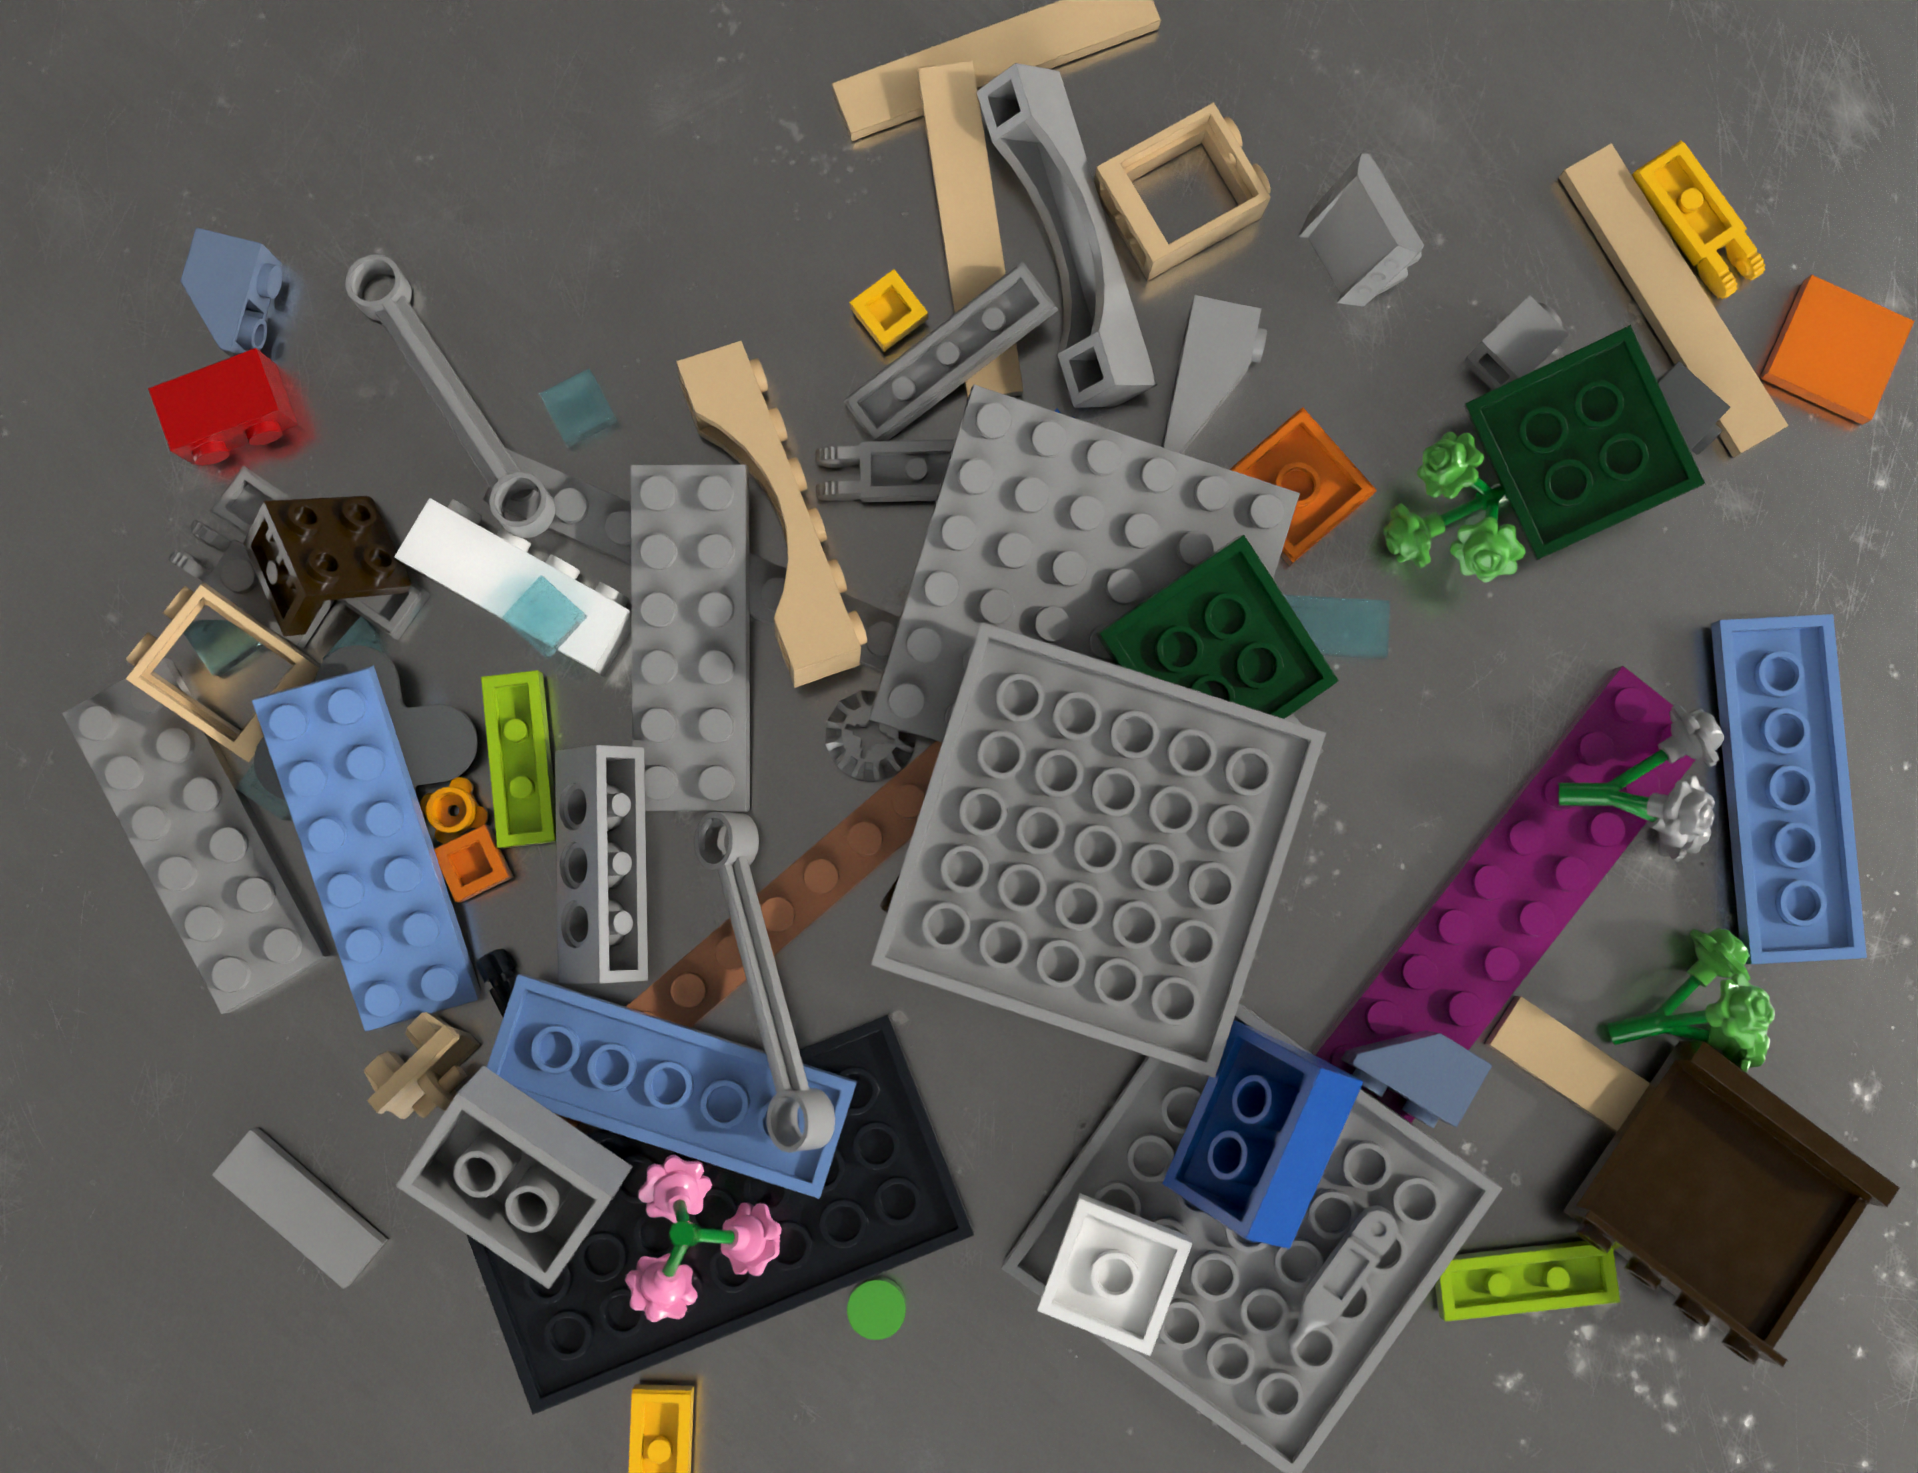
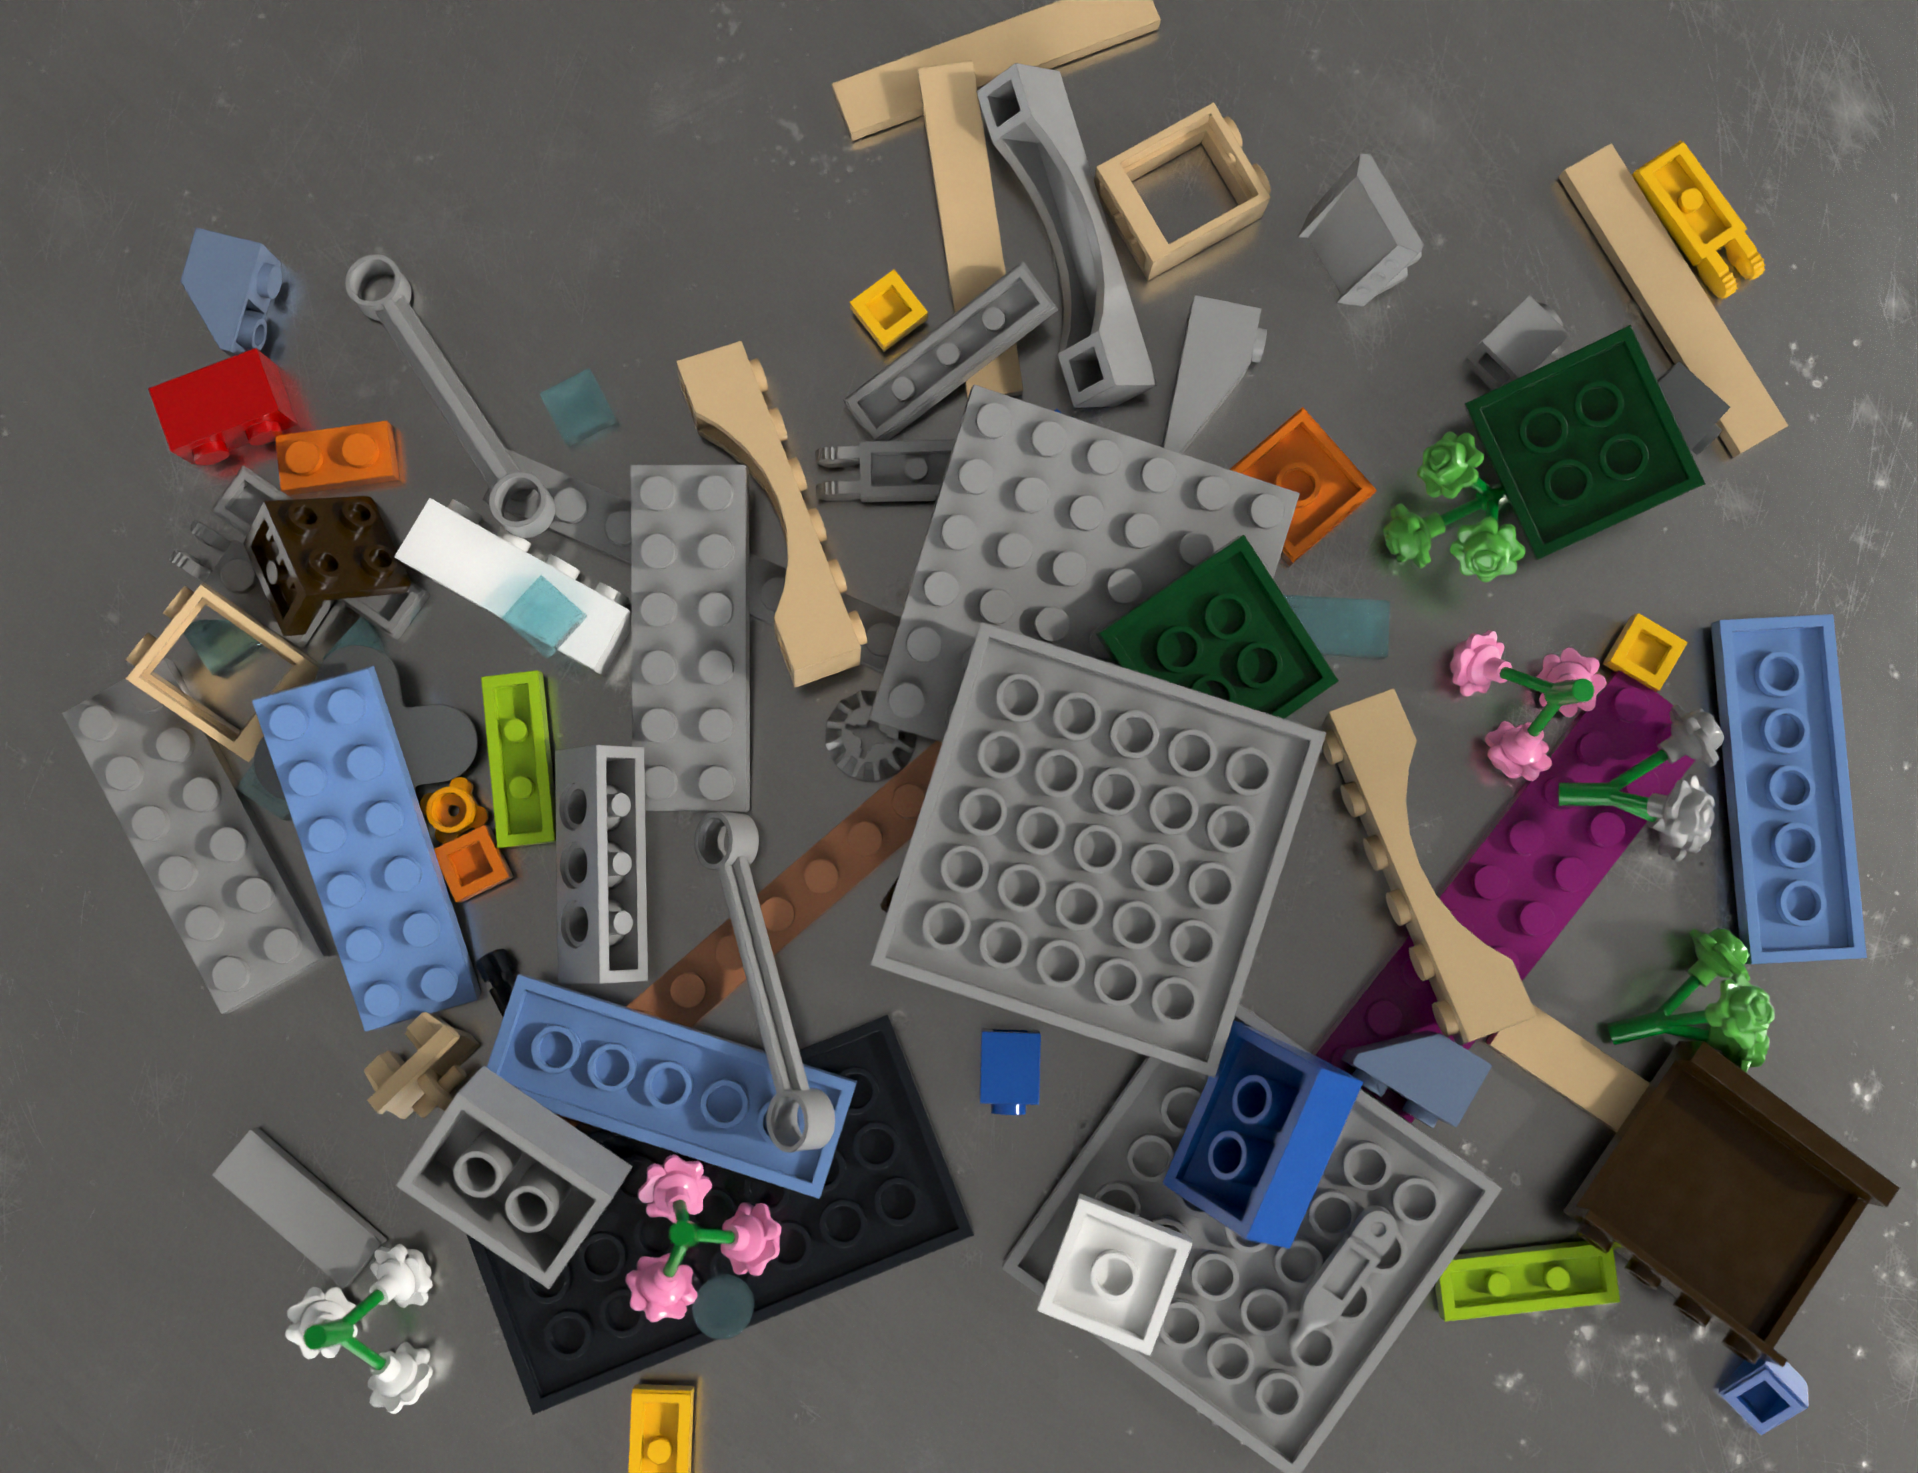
(329, 1321): none -> white plant
(337, 458): none -> orange plate
(723, 1307): none -> clear light blue tile
(876, 1308): bright green tile -> none
(1009, 1070): none -> blue brick
(1472, 982): none -> tan arch
(1564, 685): none -> bright pink plant
(1645, 652): none -> yellow plate
(1765, 1393): none -> slope
(1837, 349): orange tile -> none

